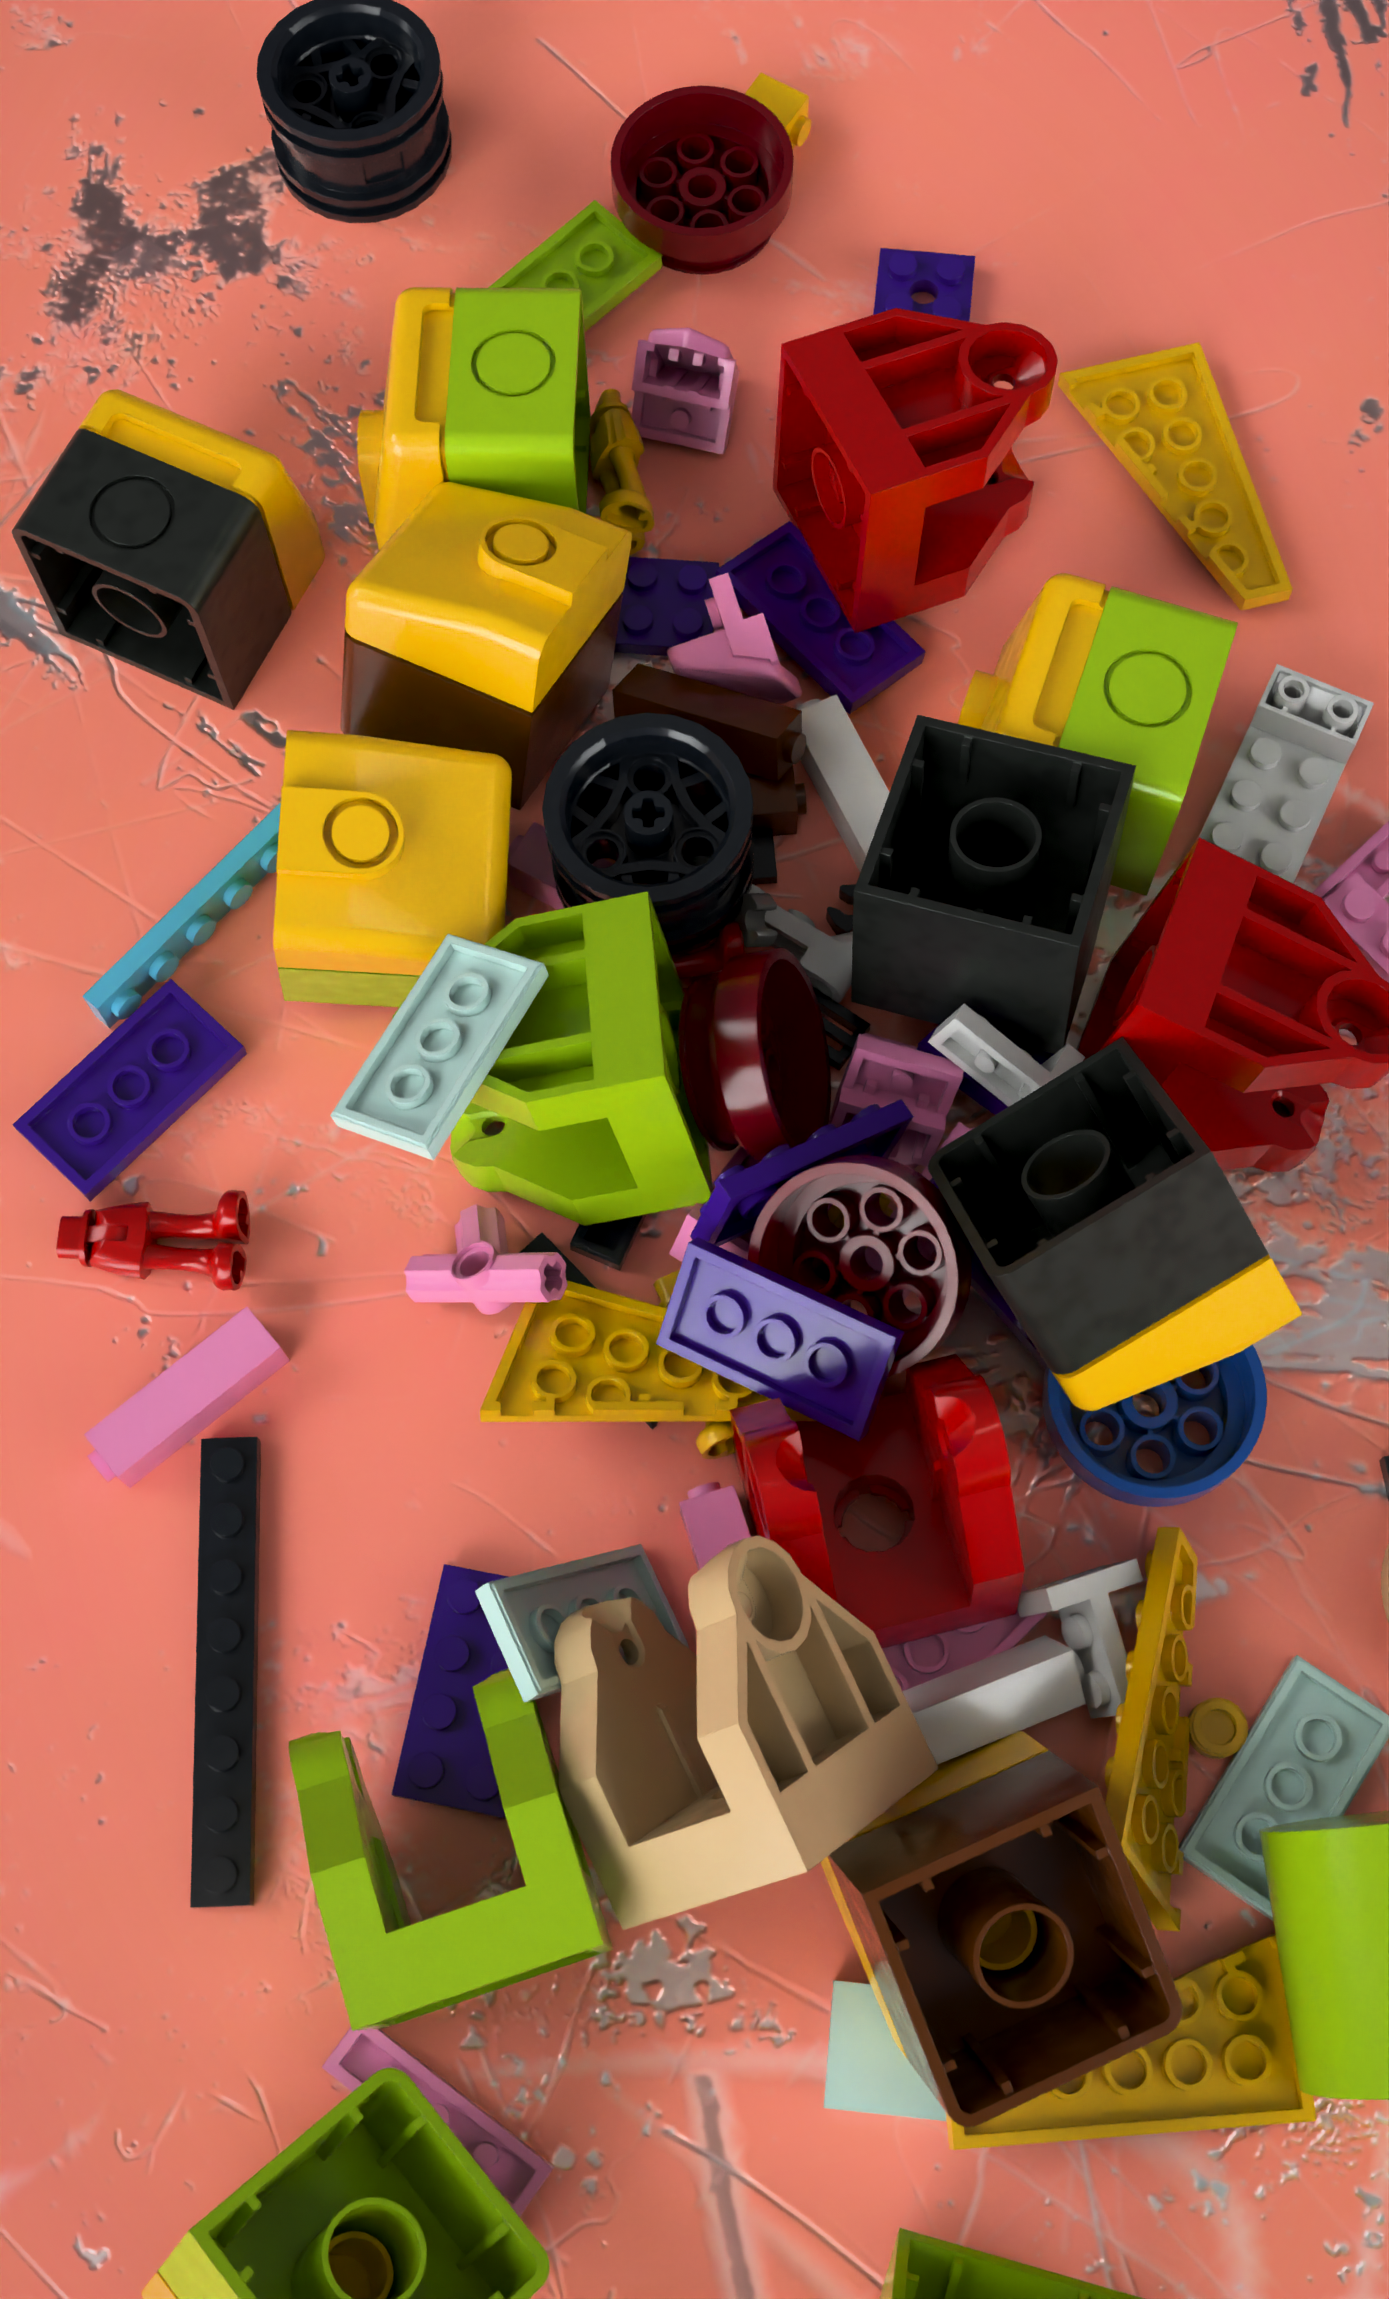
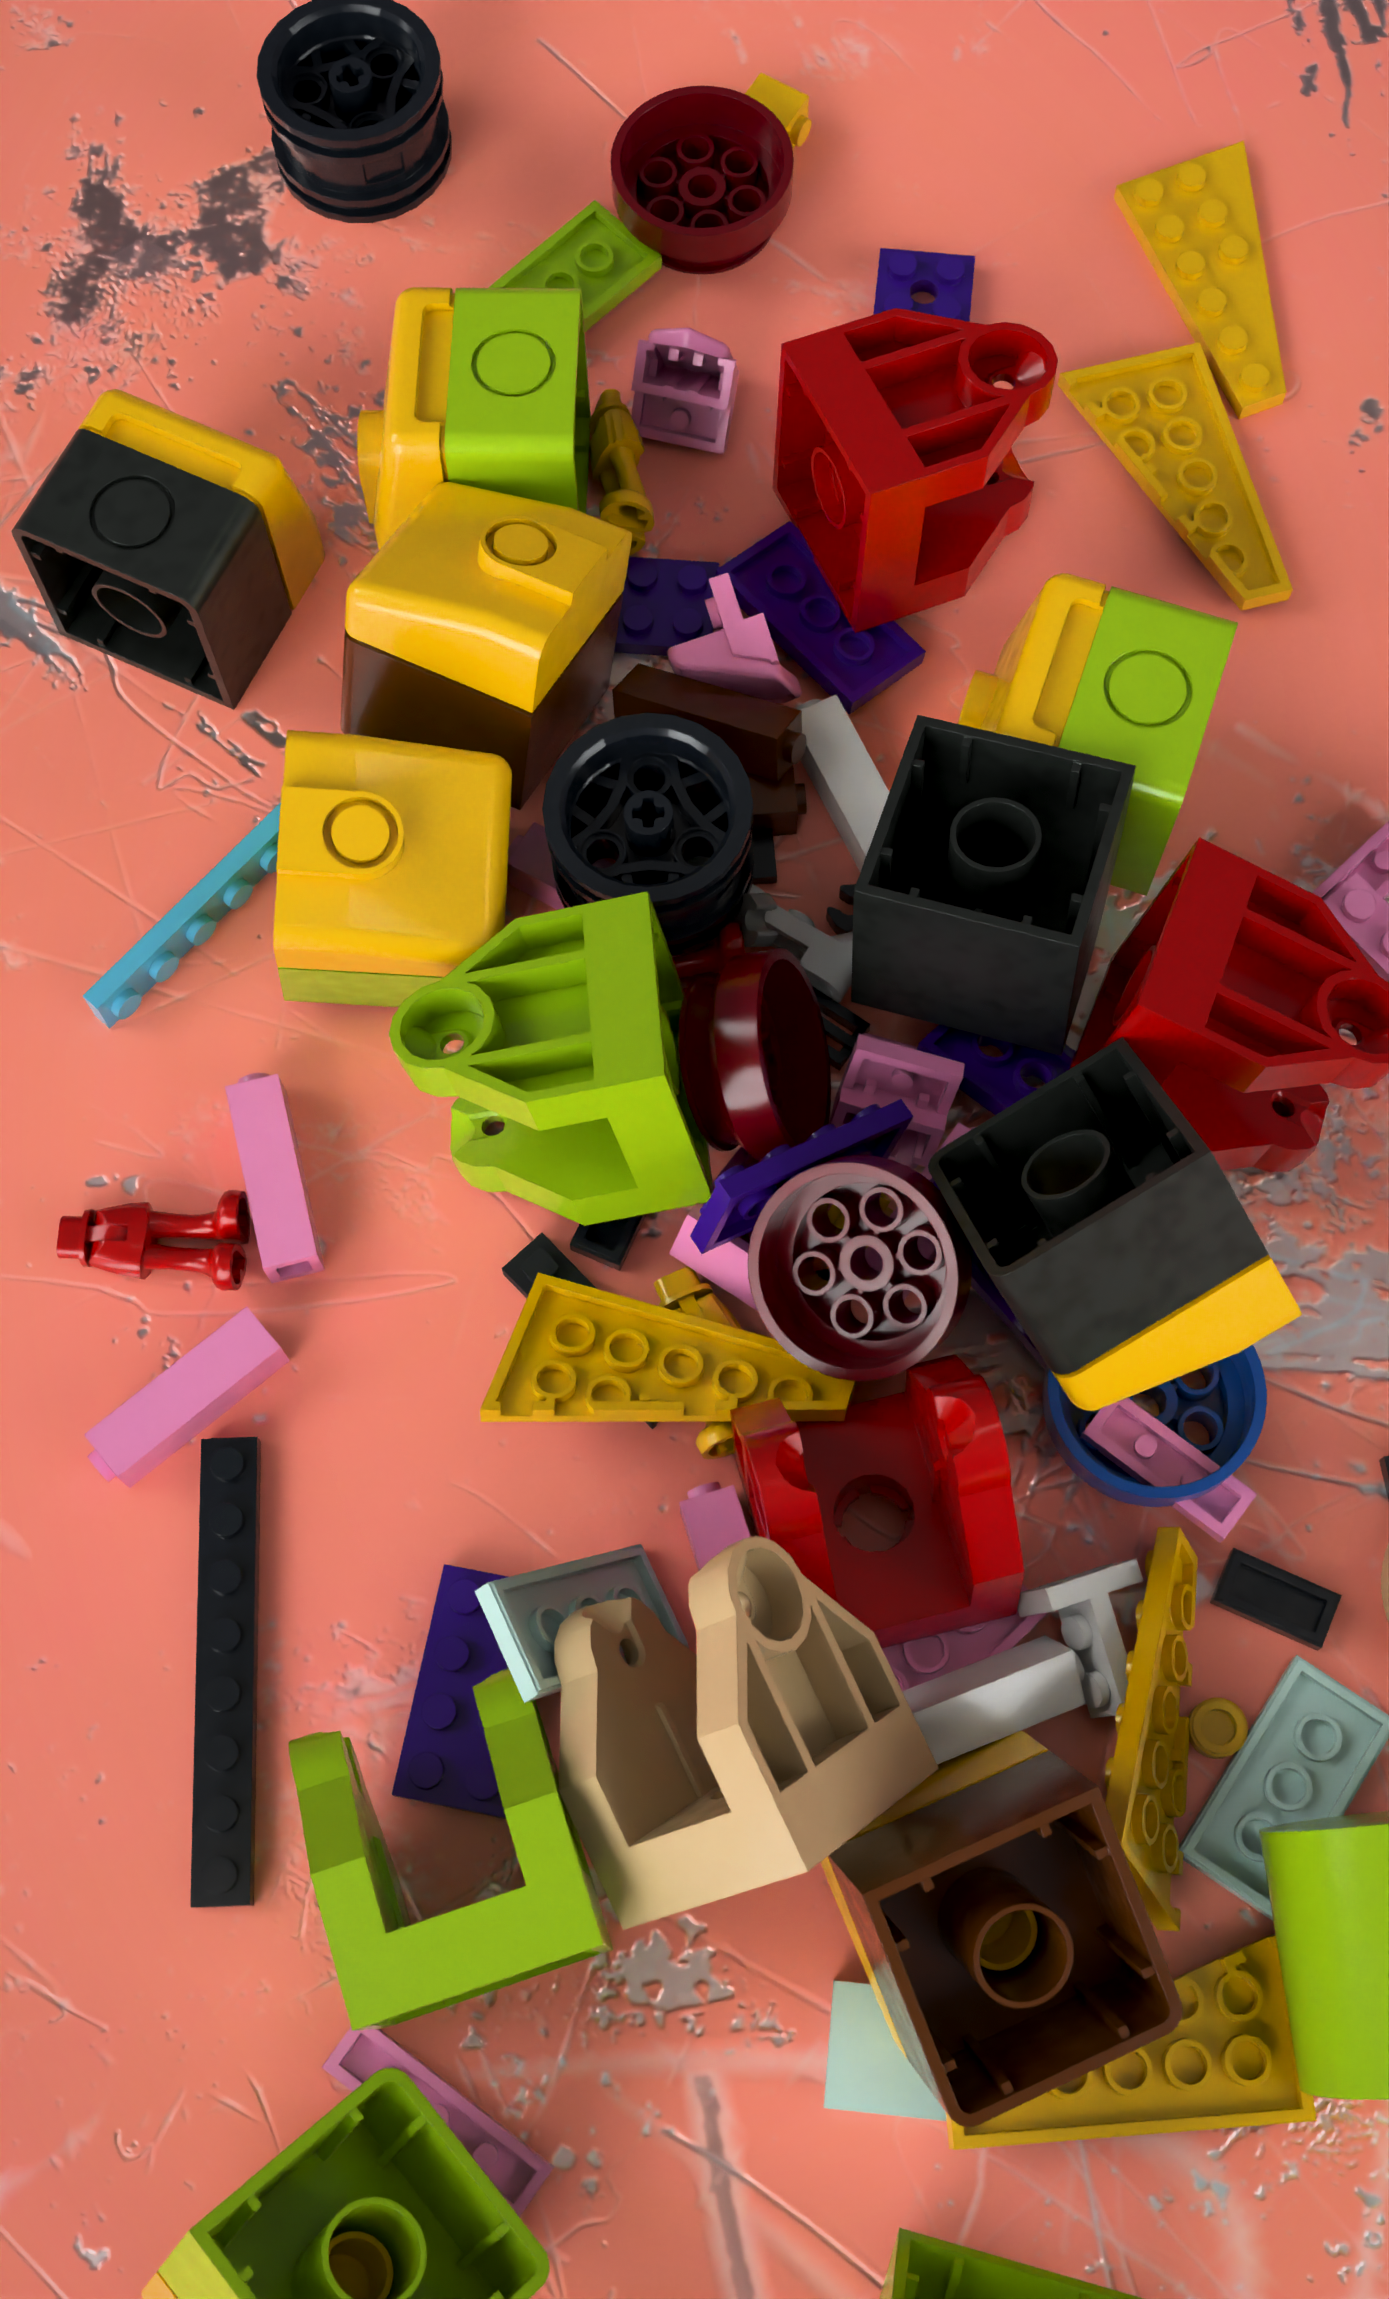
(130, 1089): dark purple plate -> none
(274, 1177): none -> bright pink brick
(440, 1046): light aqua tile -> none
(484, 1269): bright pink piece -> none
(779, 1338): plate -> none
(995, 1059): white bracket -> none
(1164, 1459): none -> bright pink plate
(1208, 253): none -> yellow wing
(1275, 1599): none -> black tile
(1286, 771): white slope -> none

